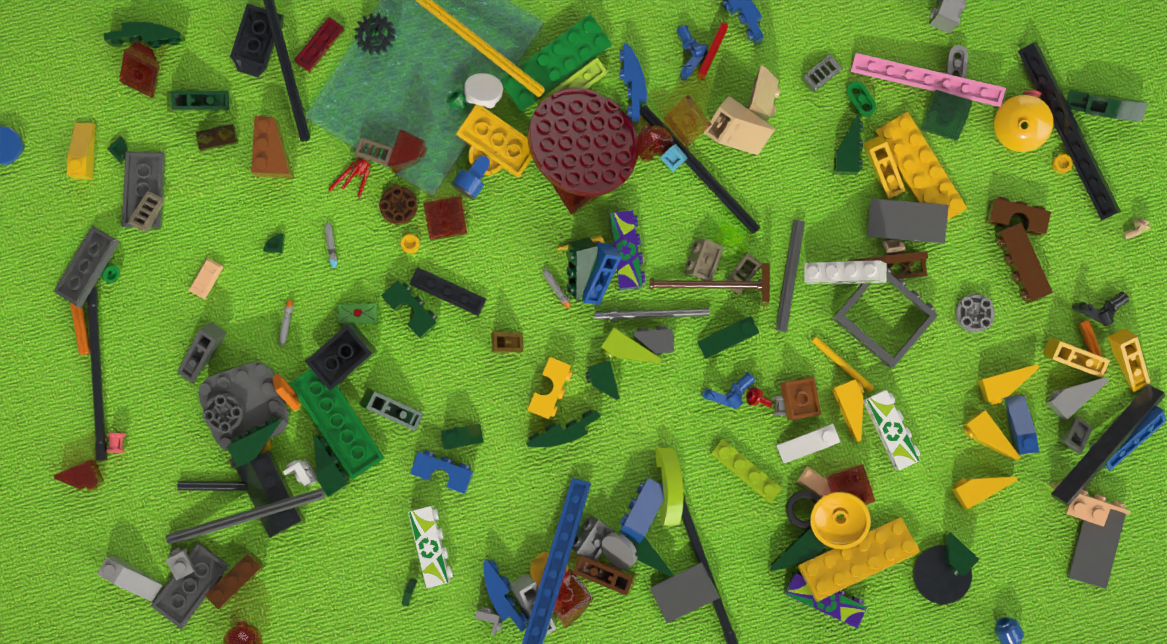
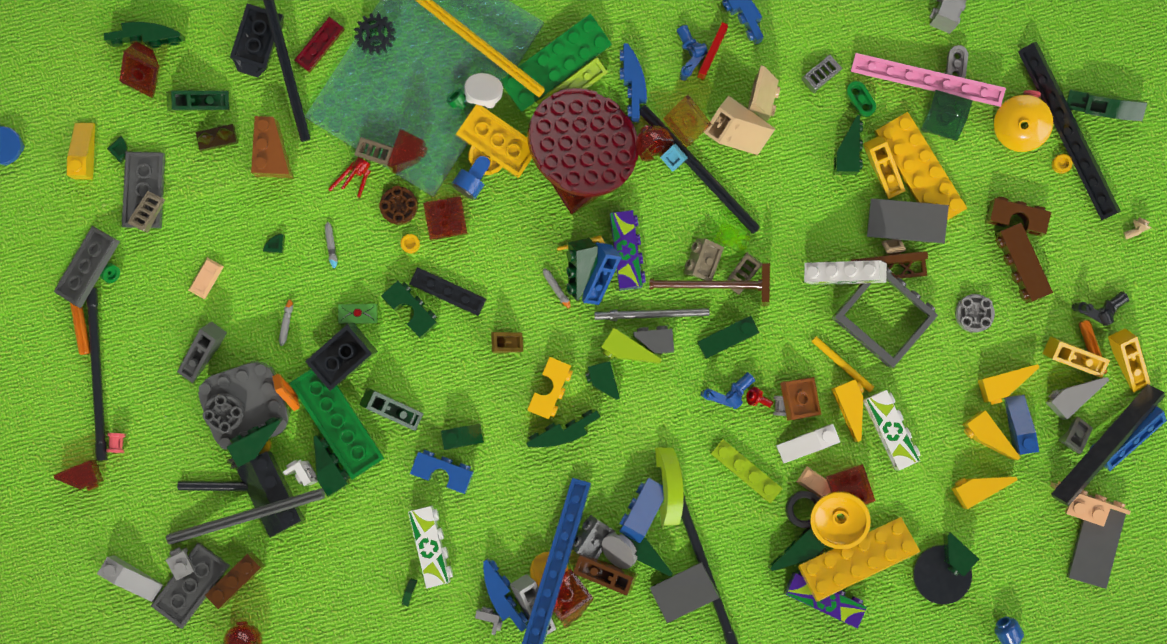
(790, 275): dark grey axle -> none

